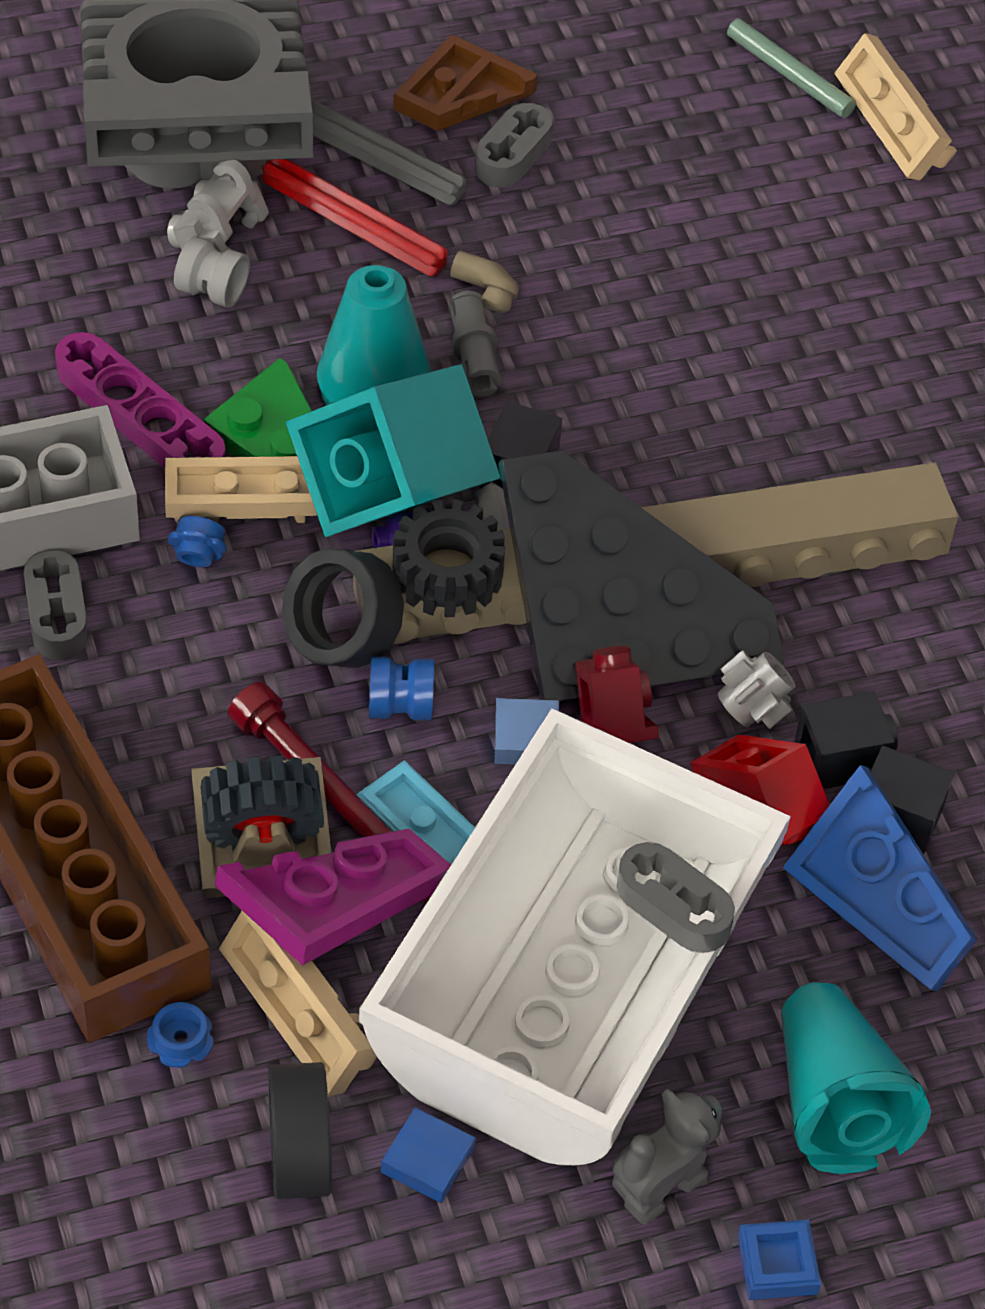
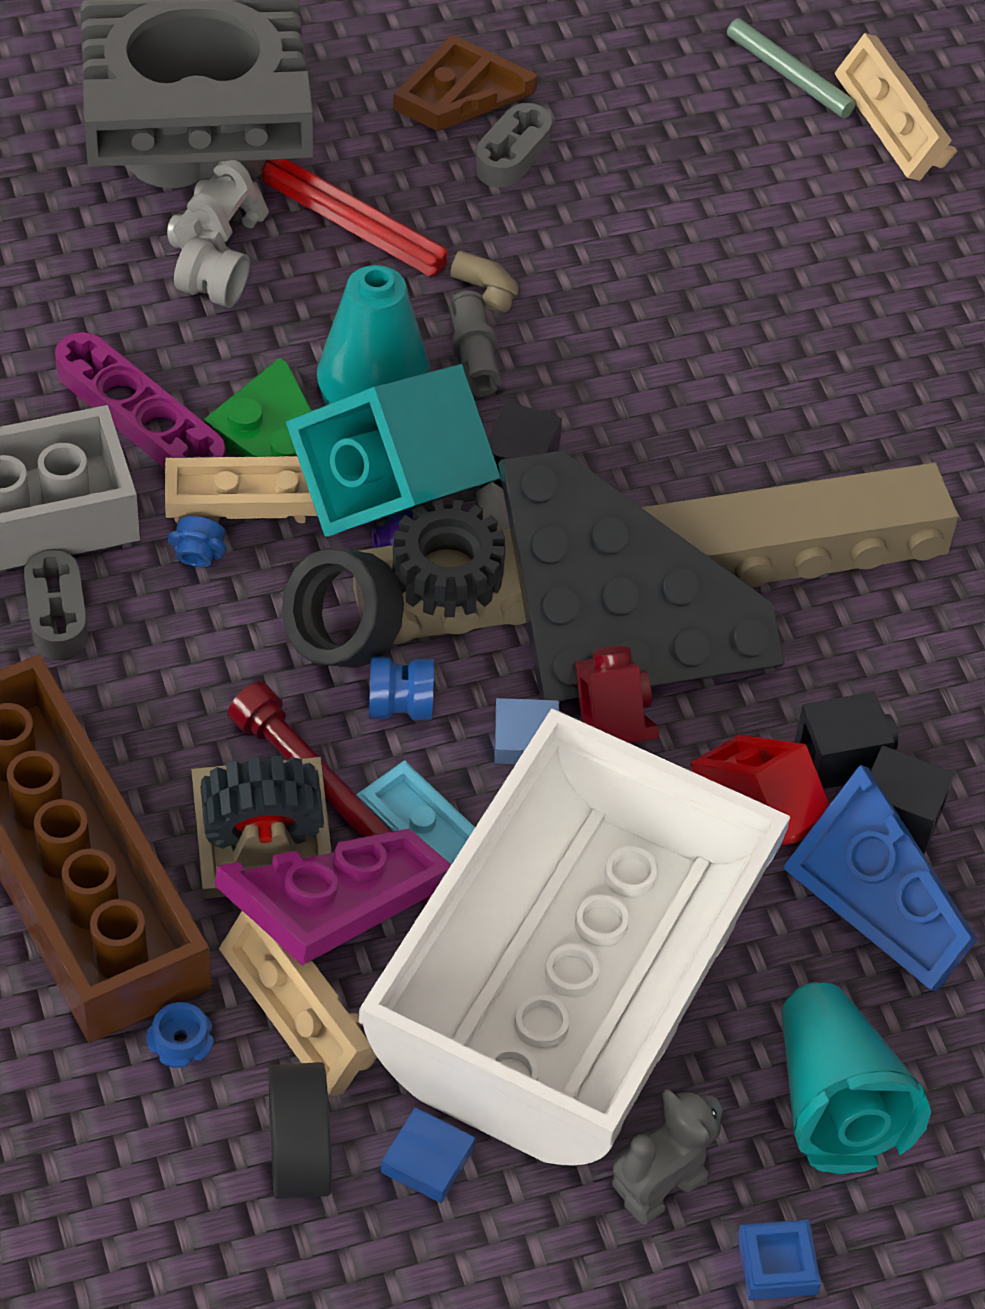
(387, 155): dark grey axle -> none
(677, 895): dark grey beam -> none
(756, 689): light grey gear -> none

